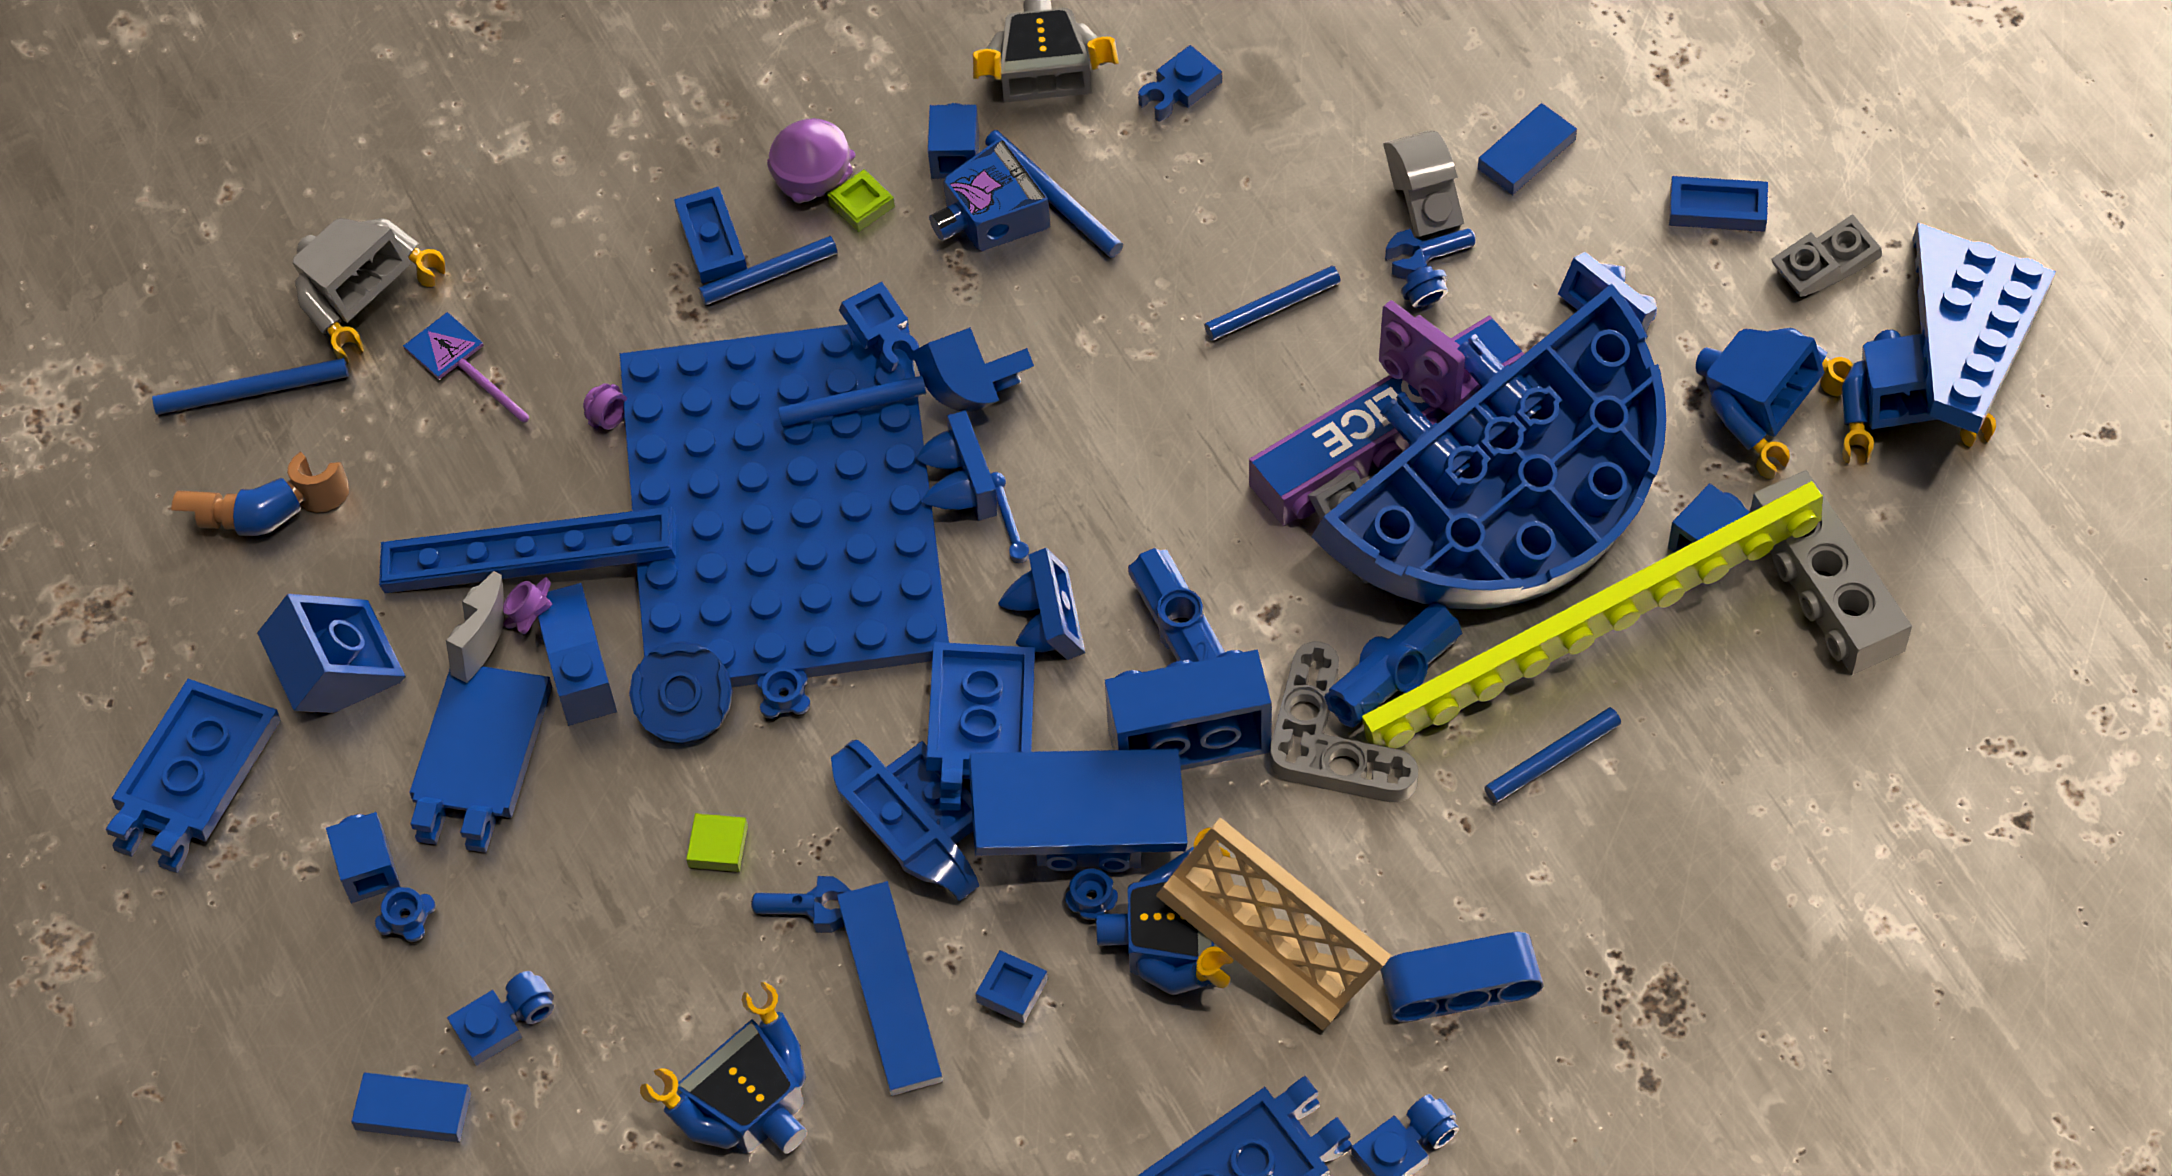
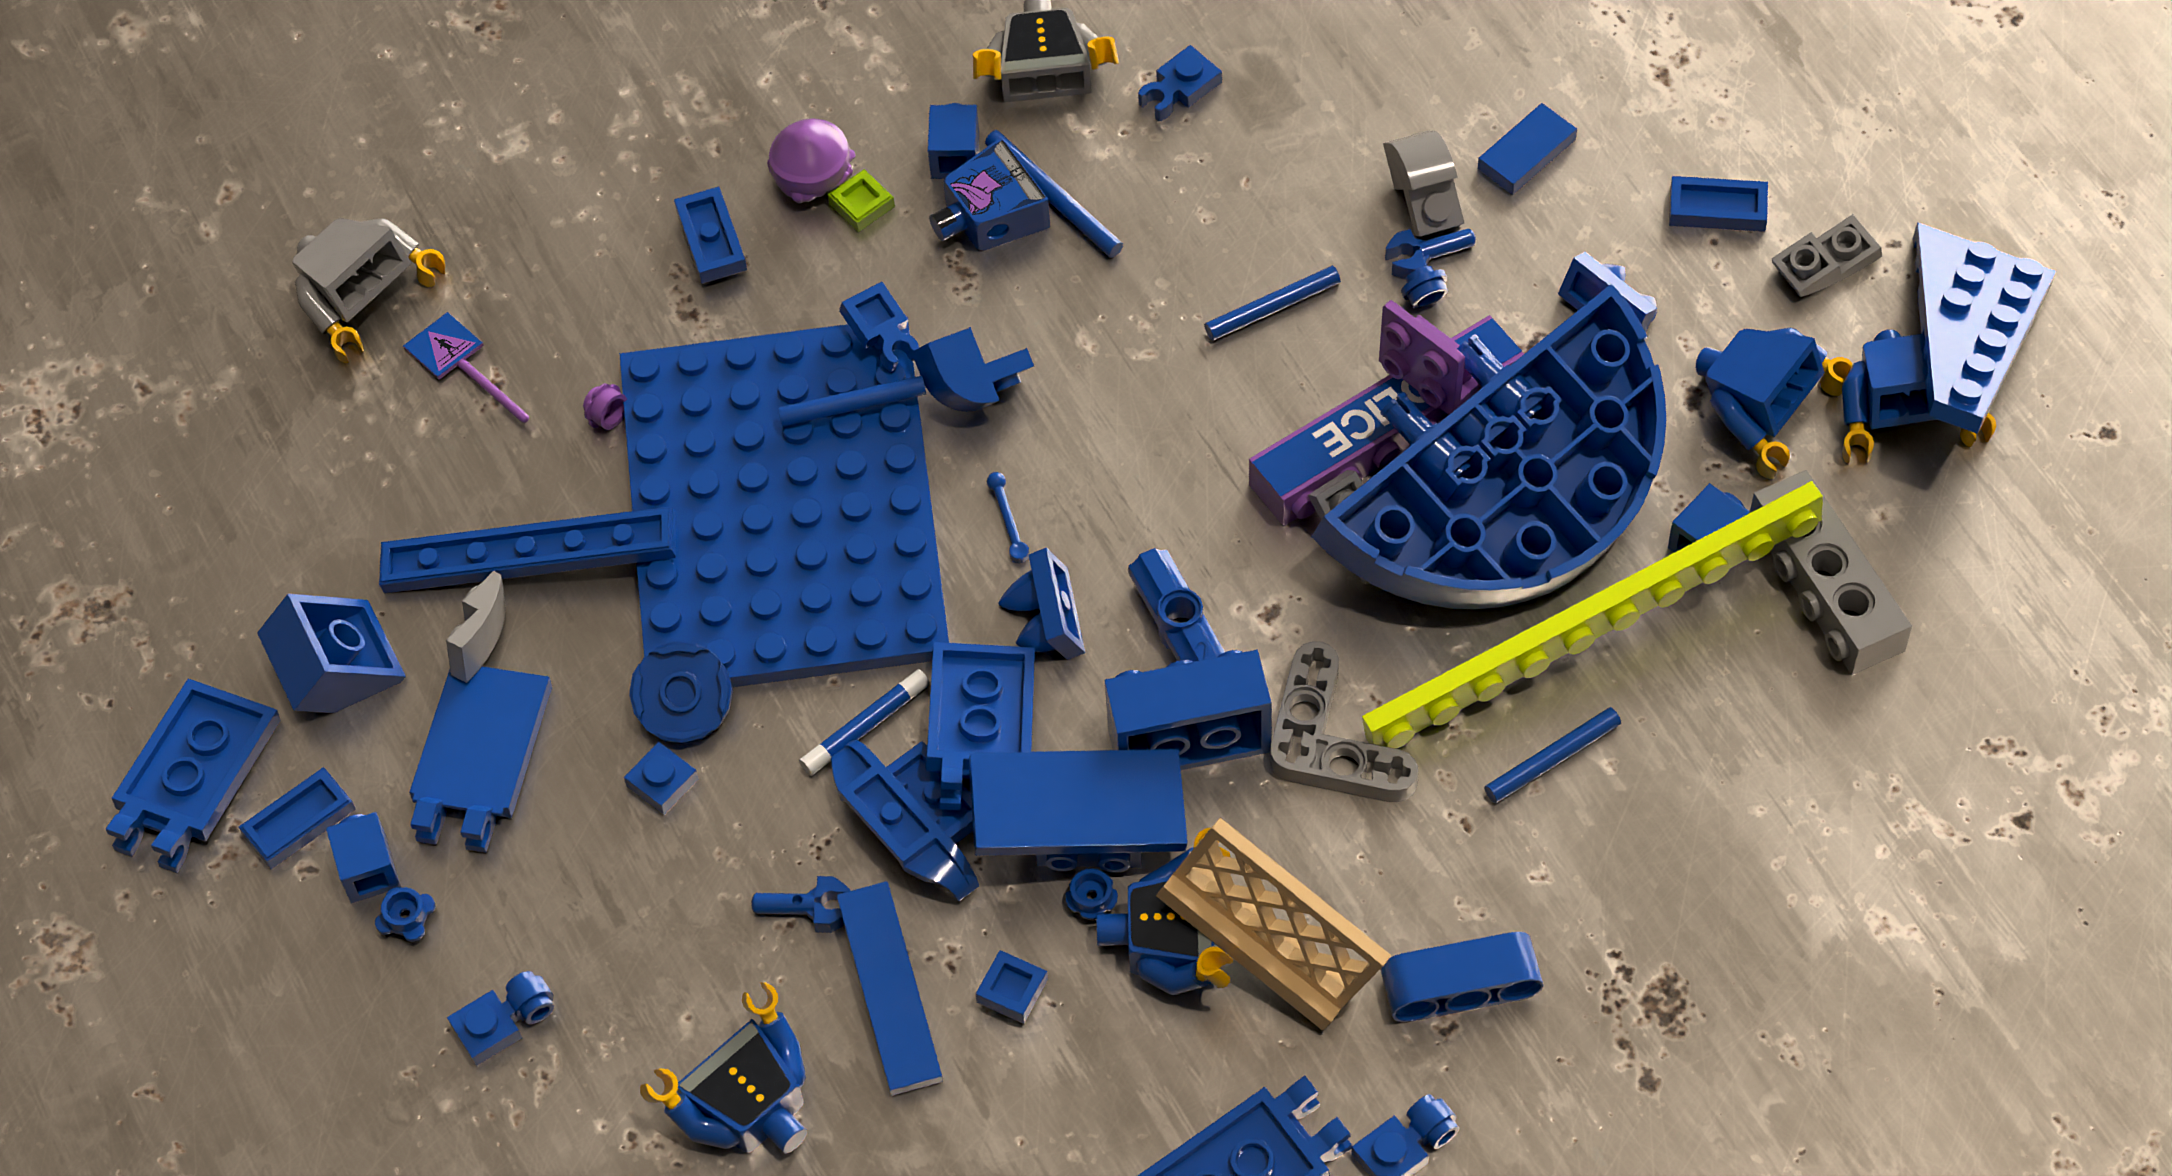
(250, 386): blue bar -> none
(270, 505): medium nougat piece -> none
(297, 818): none -> blue tile
(411, 1107): blue tile -> none
(525, 604): medium lavender plate -> none
(575, 656): blue slope -> none
(661, 778): none -> blue plate
(717, 842): lime tile -> none
(768, 270): blue bar -> none
(783, 680): blue plate -> none
(865, 721): none -> blue bar
(970, 485): blue tile -> none
(1393, 664): blue piece -> none

